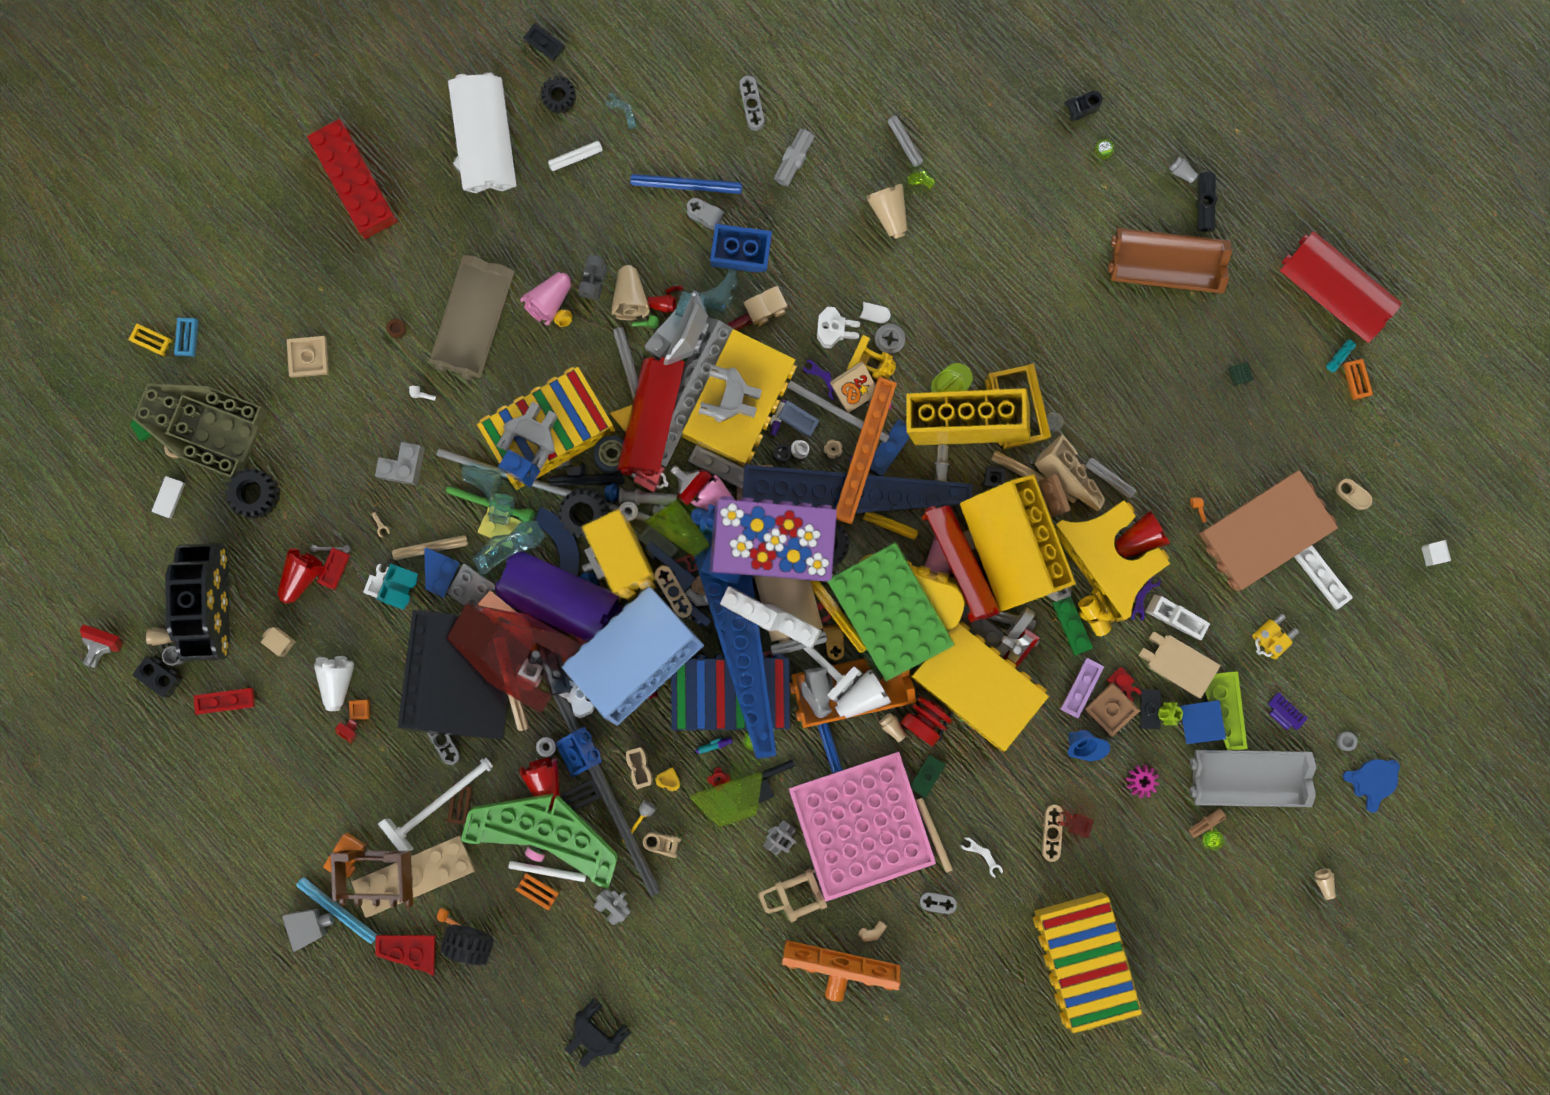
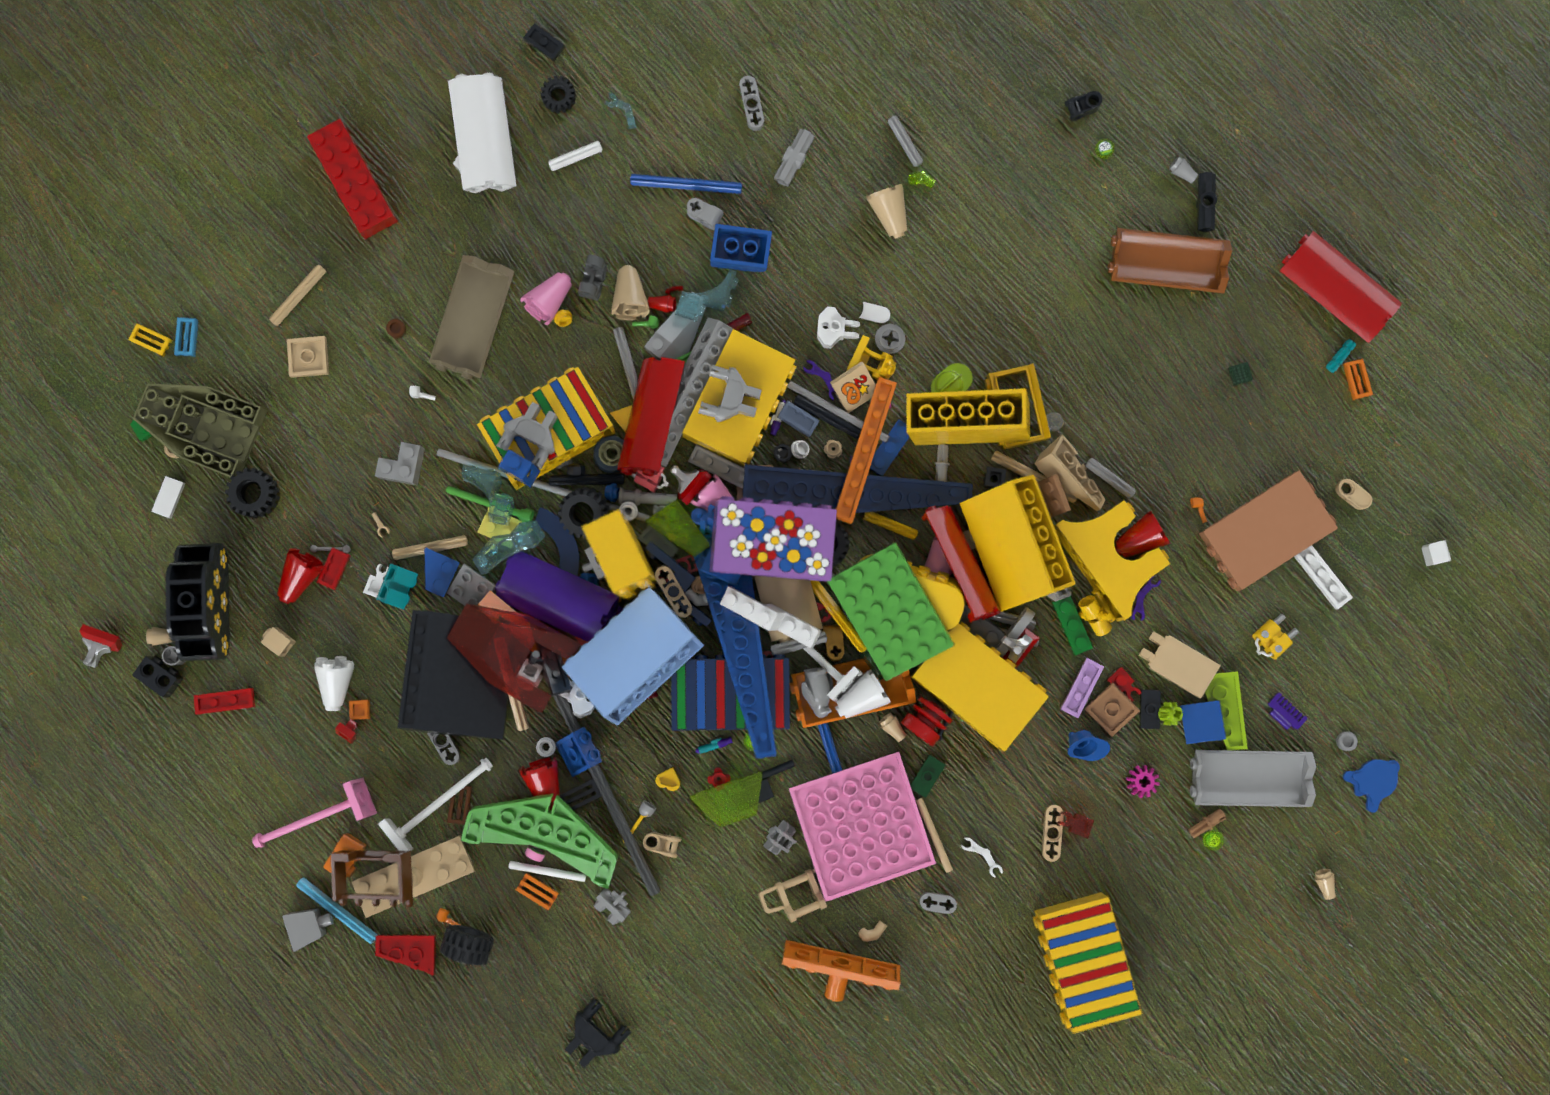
(297, 295): none -> tan axle
(358, 799): none -> bright pink tile
(641, 773): tan brick -> none
(688, 331): light grey wedge -> none
(766, 305): tan brick -> none
(827, 416): none -> black axle
(1177, 617): white slope -> none

